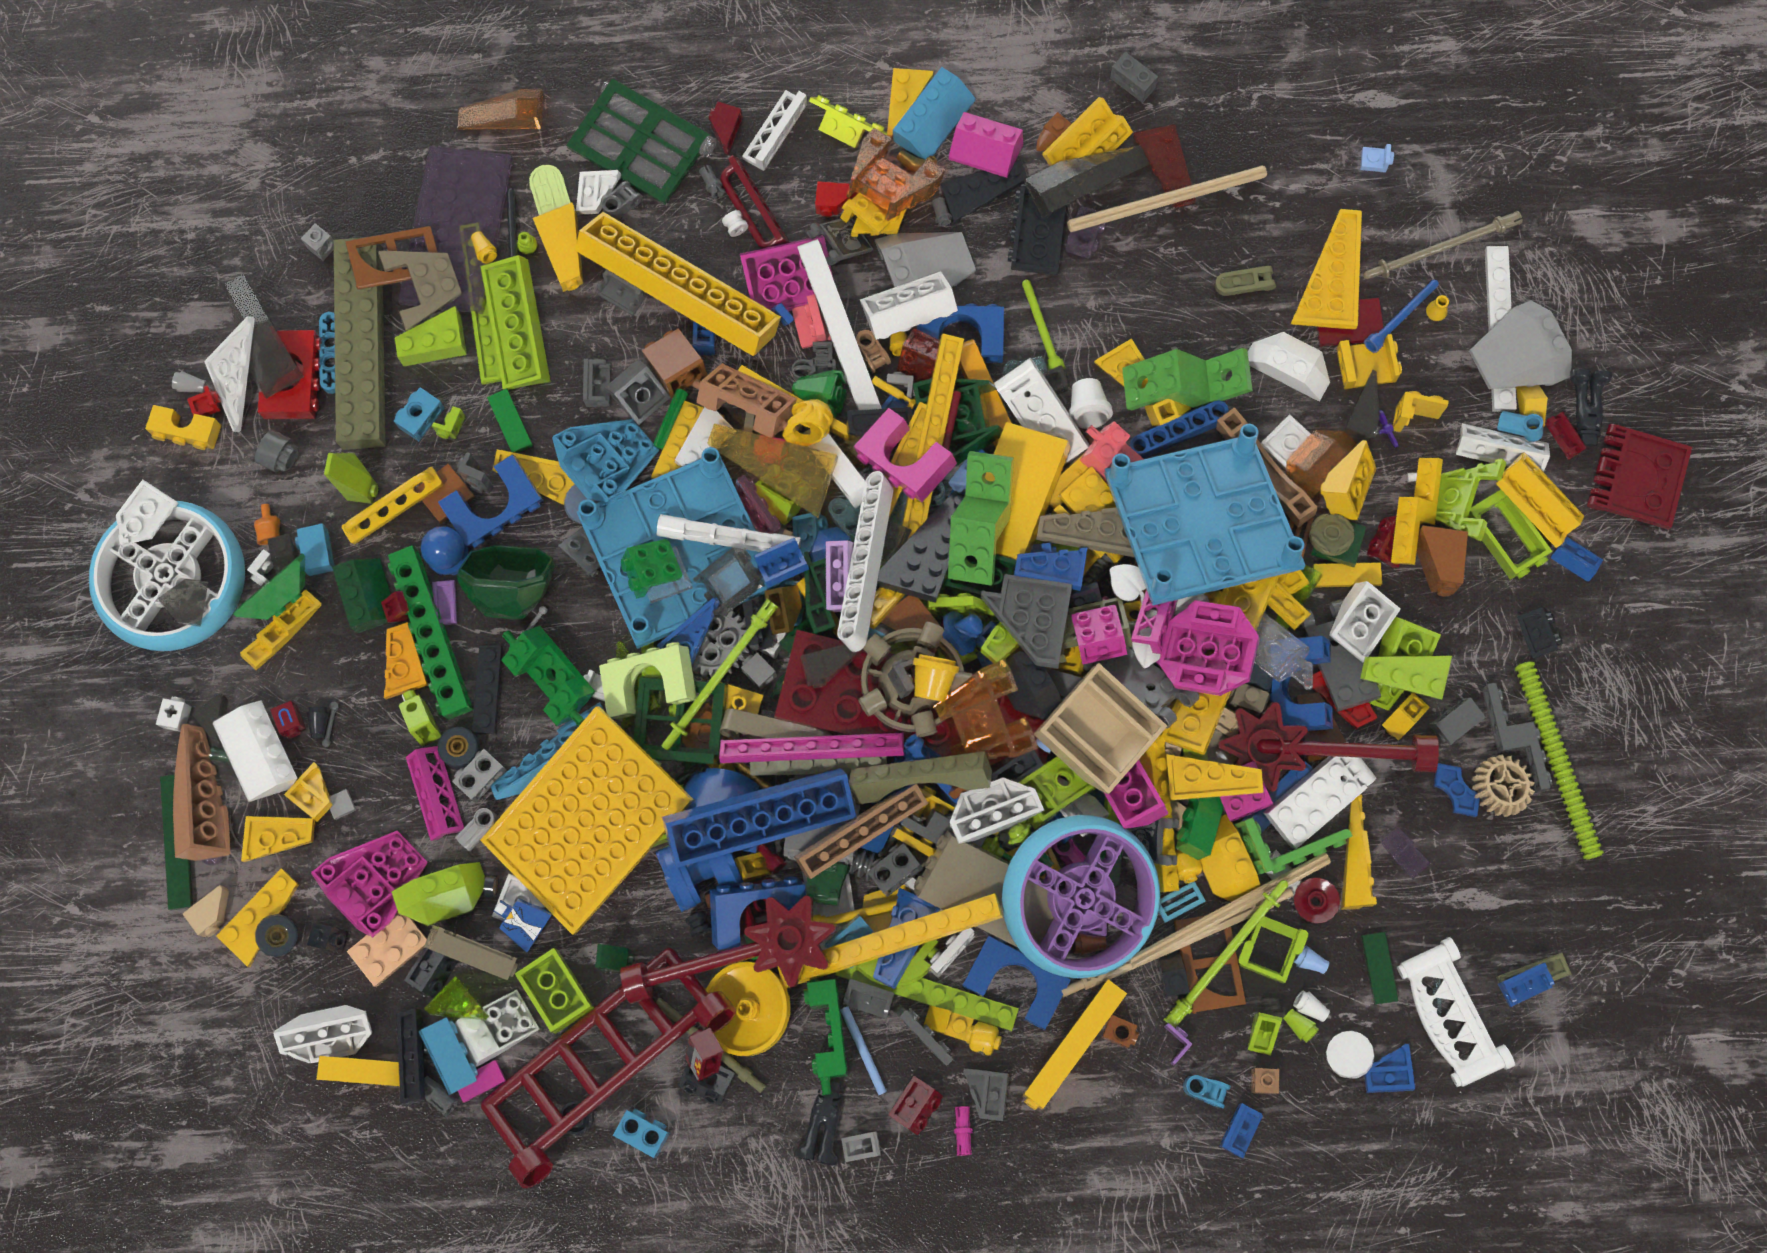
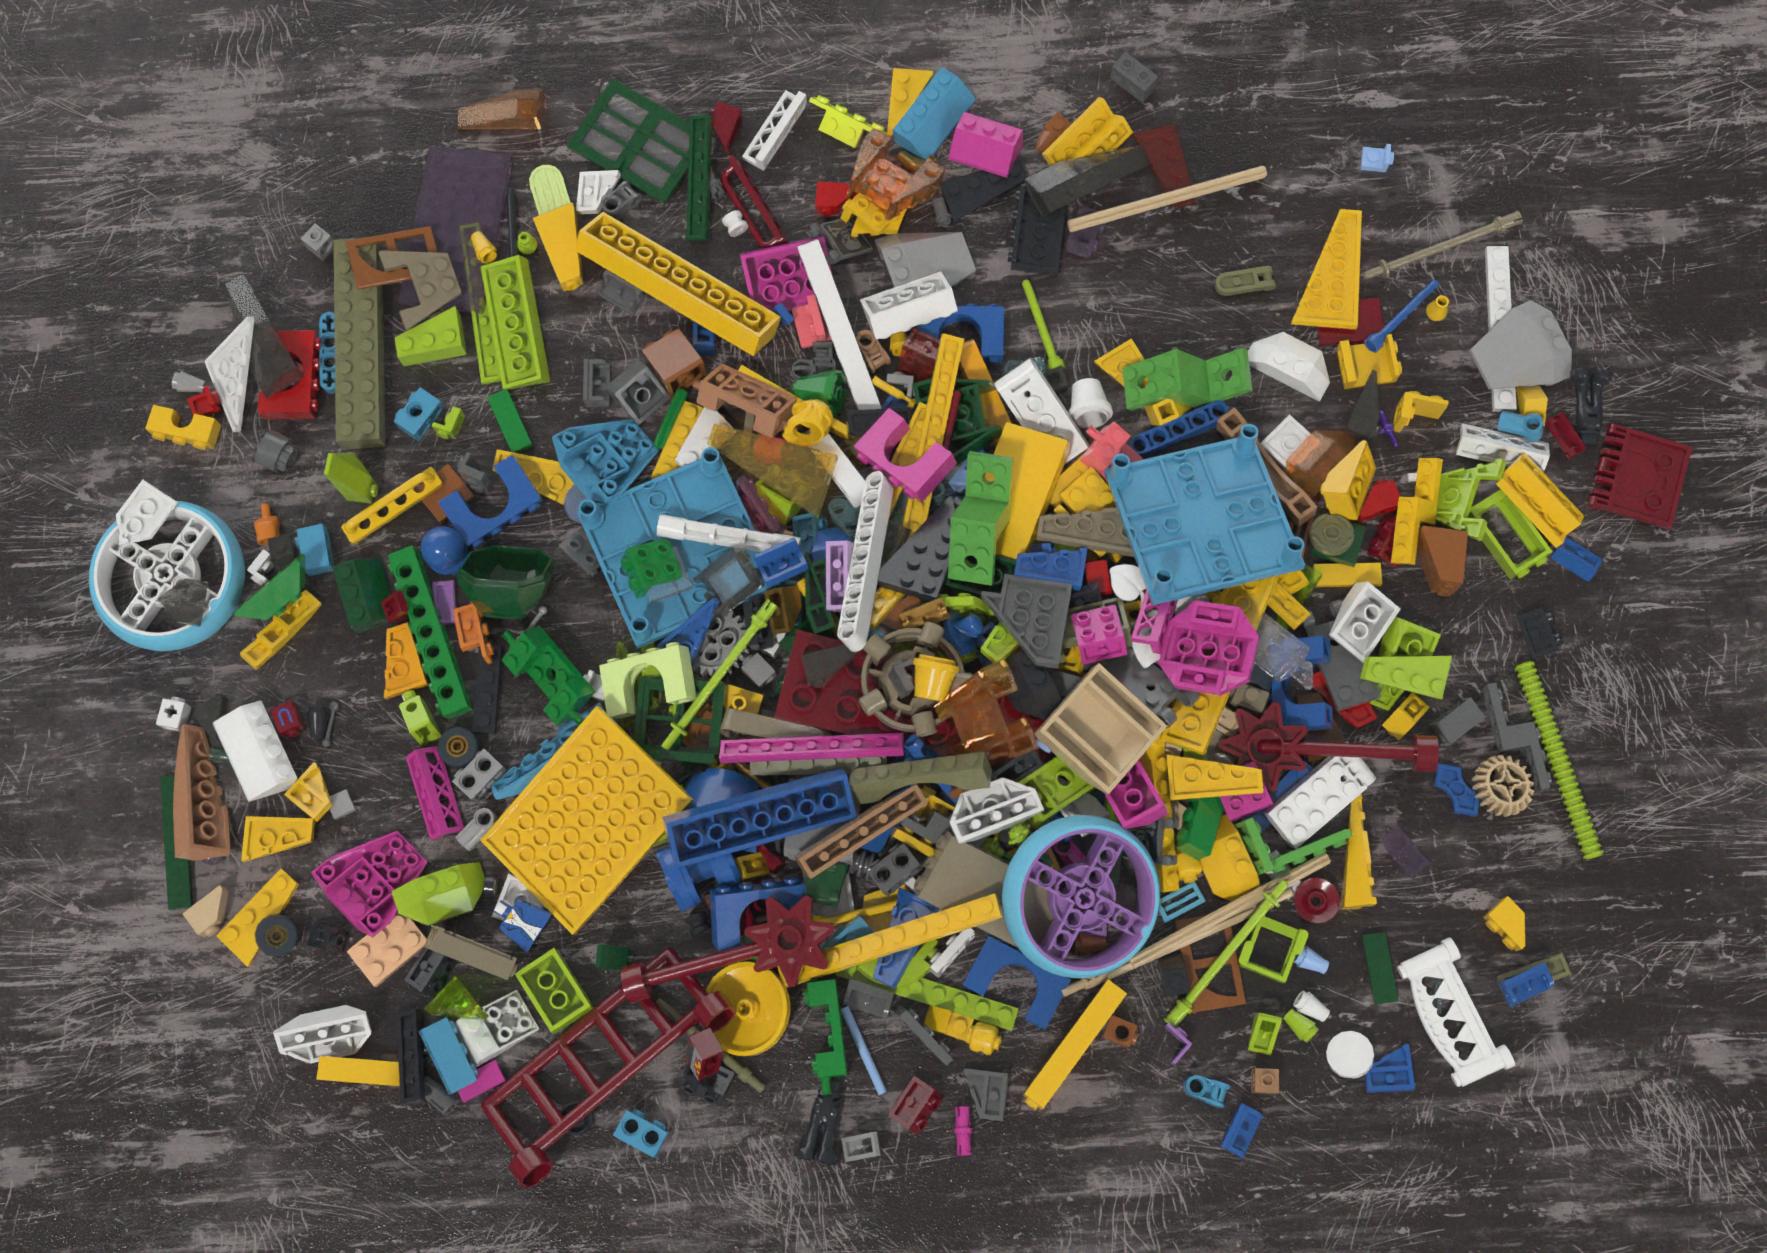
(472, 630): none -> orange bracket
(699, 178): none -> dark green tile
(929, 612): none -> pearl gold hinge
(1098, 572): none -> red slope
(1380, 500): none -> red slope
(1509, 922): none -> yellow slope

